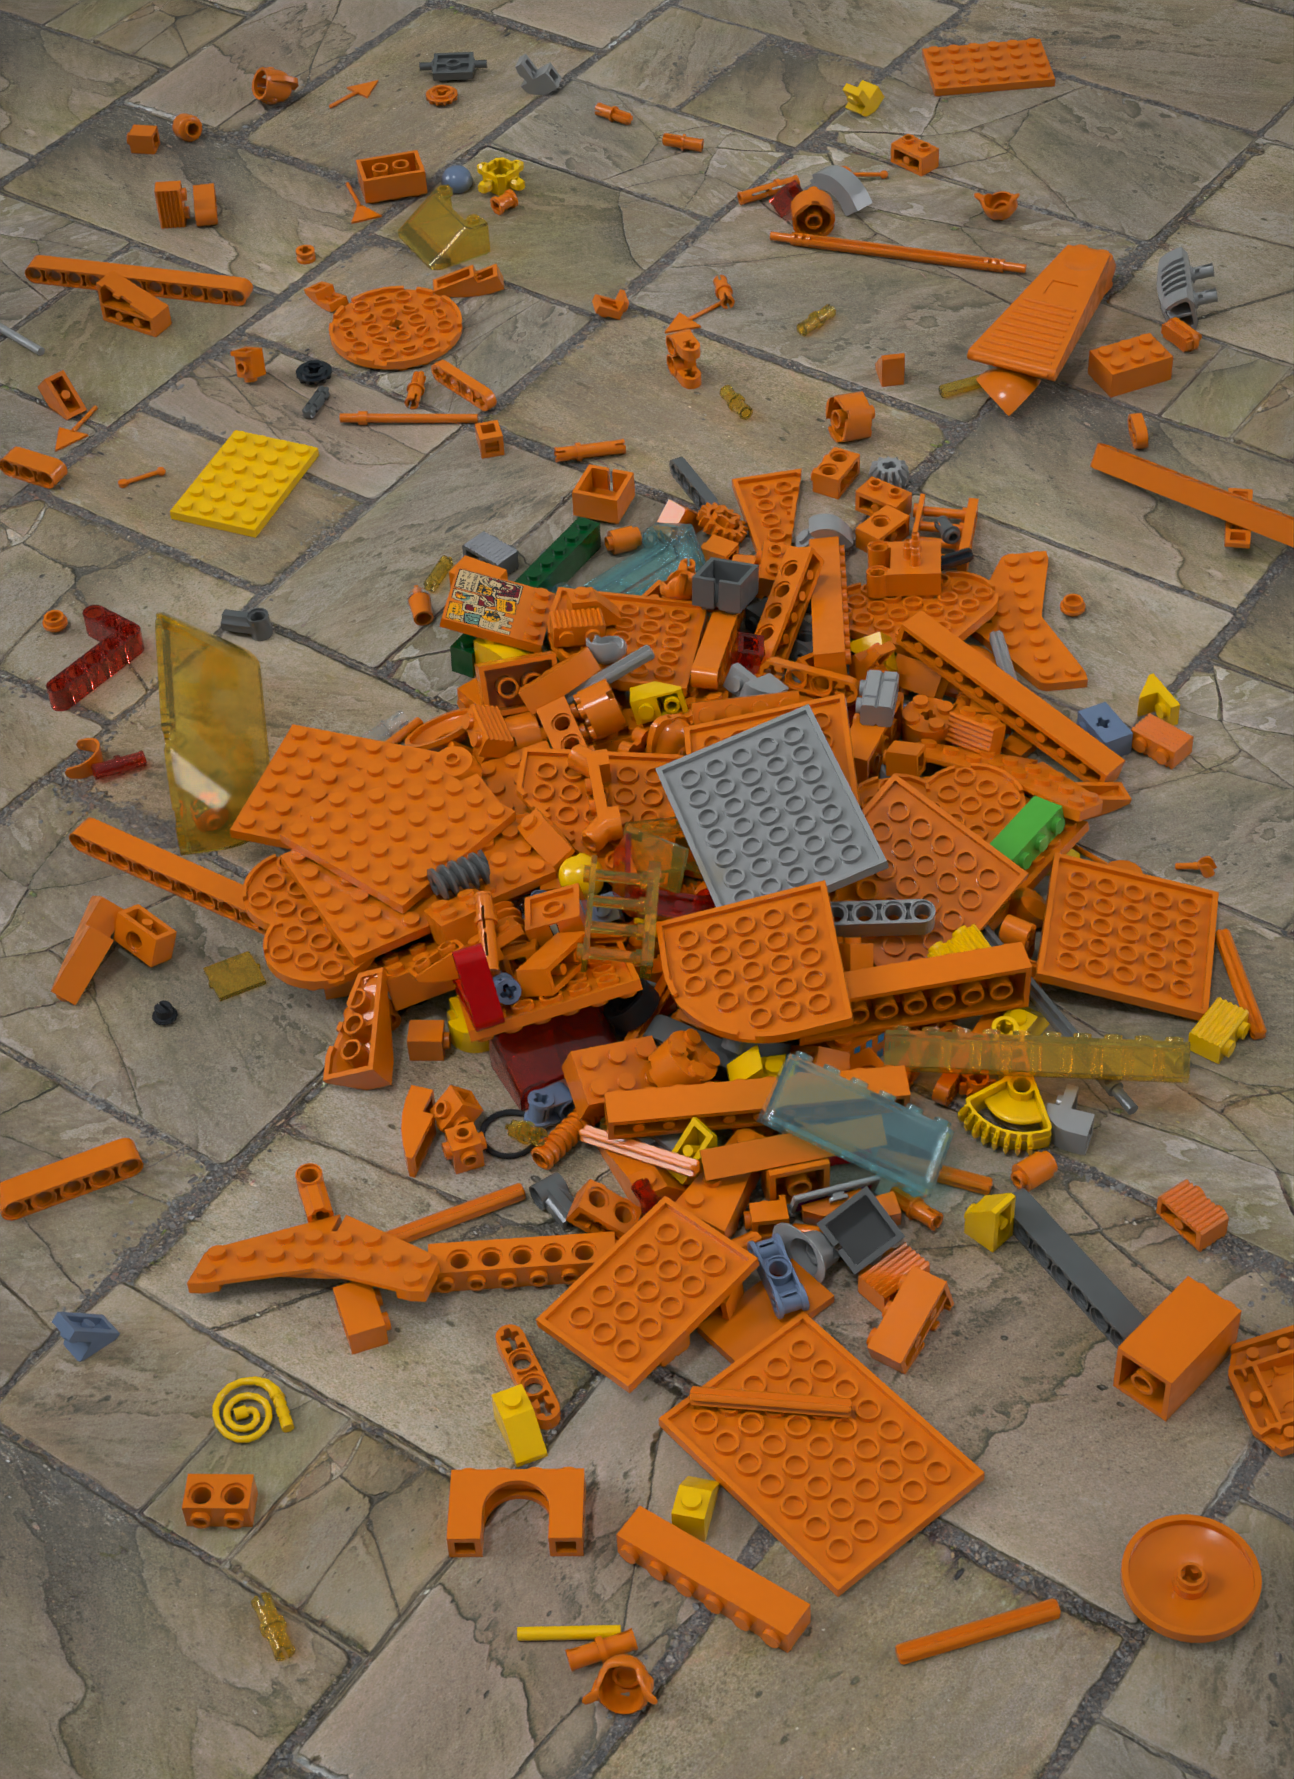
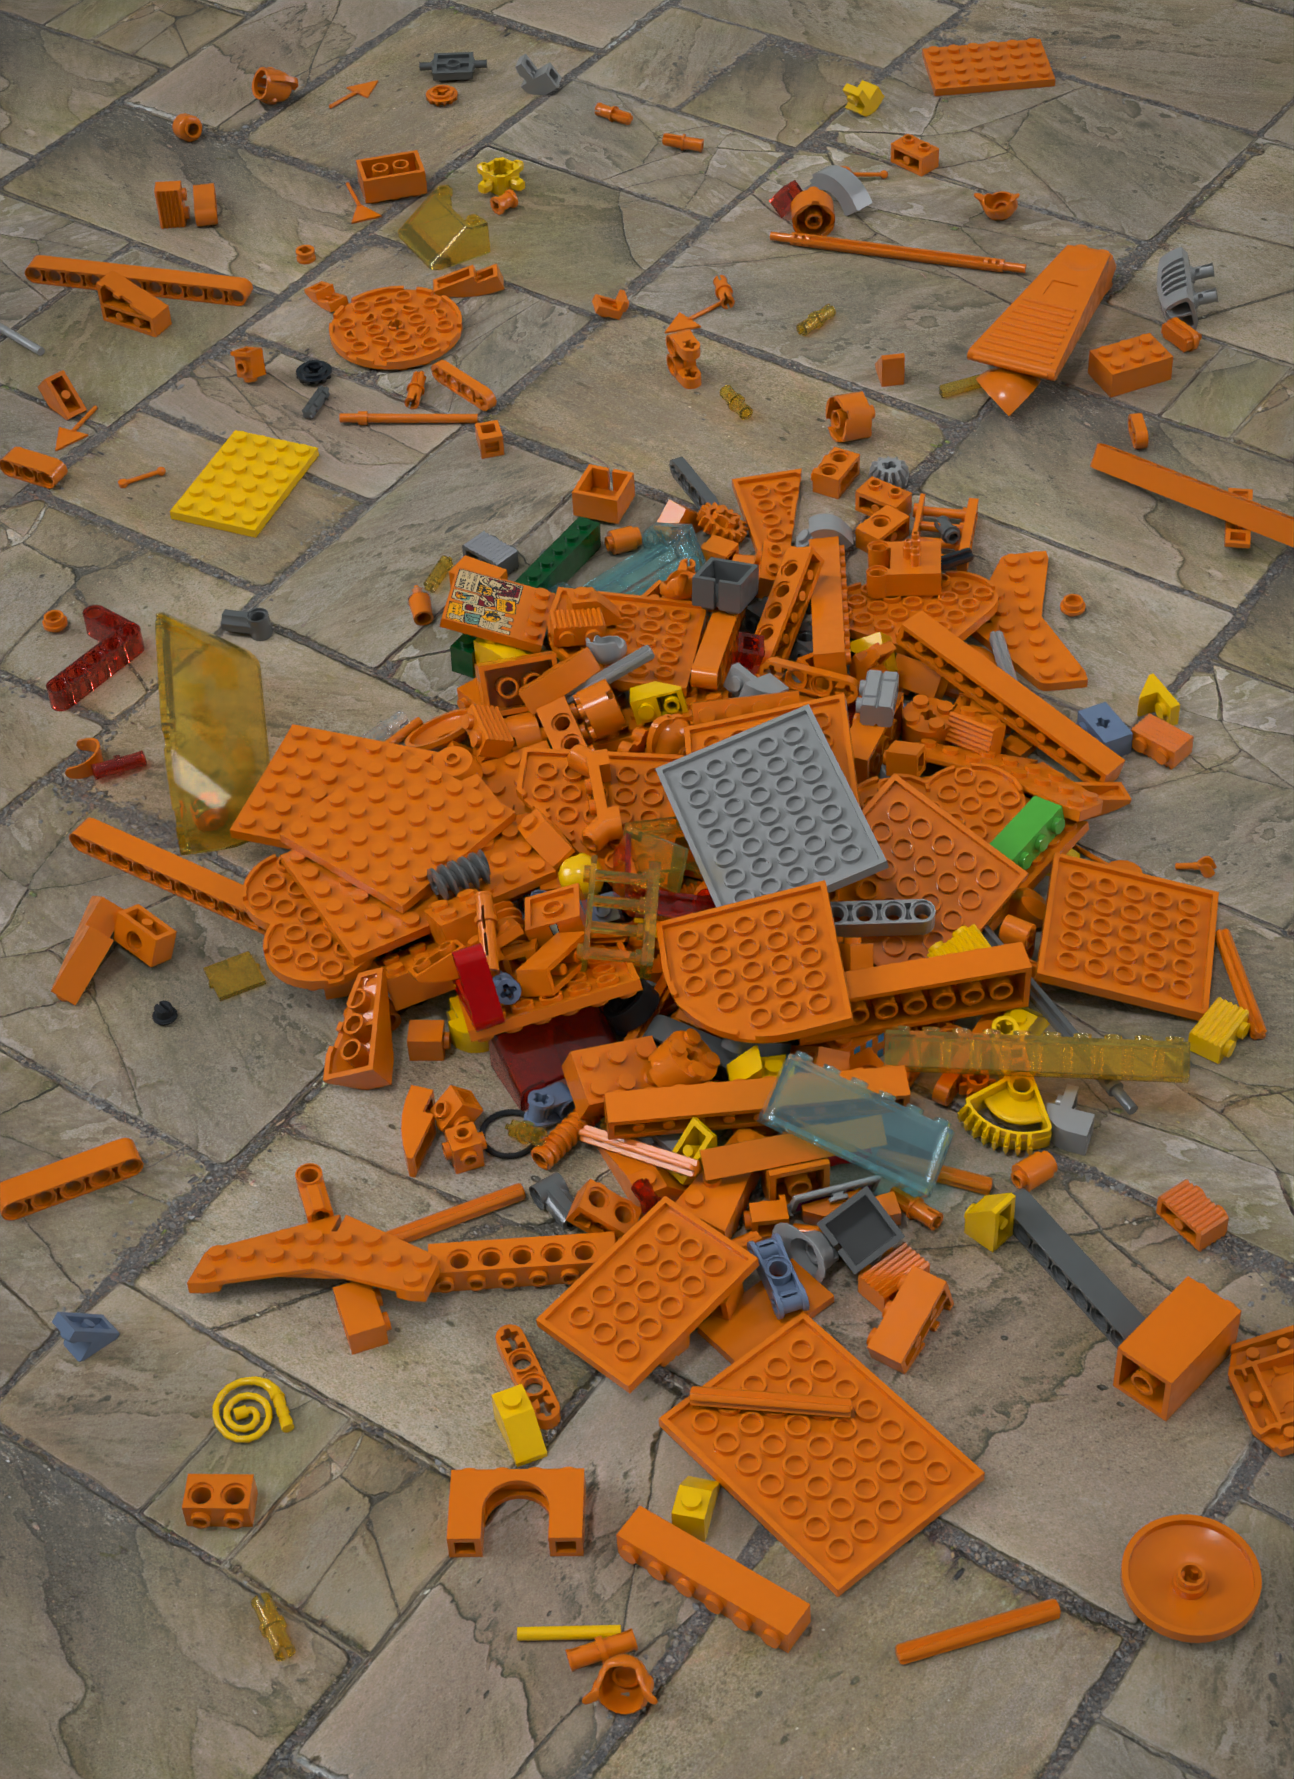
(143, 139): orange brick -> none
(457, 178): sand blue hair -> none
(581, 451): orange pin -> none
(746, 196): orange pin -> none

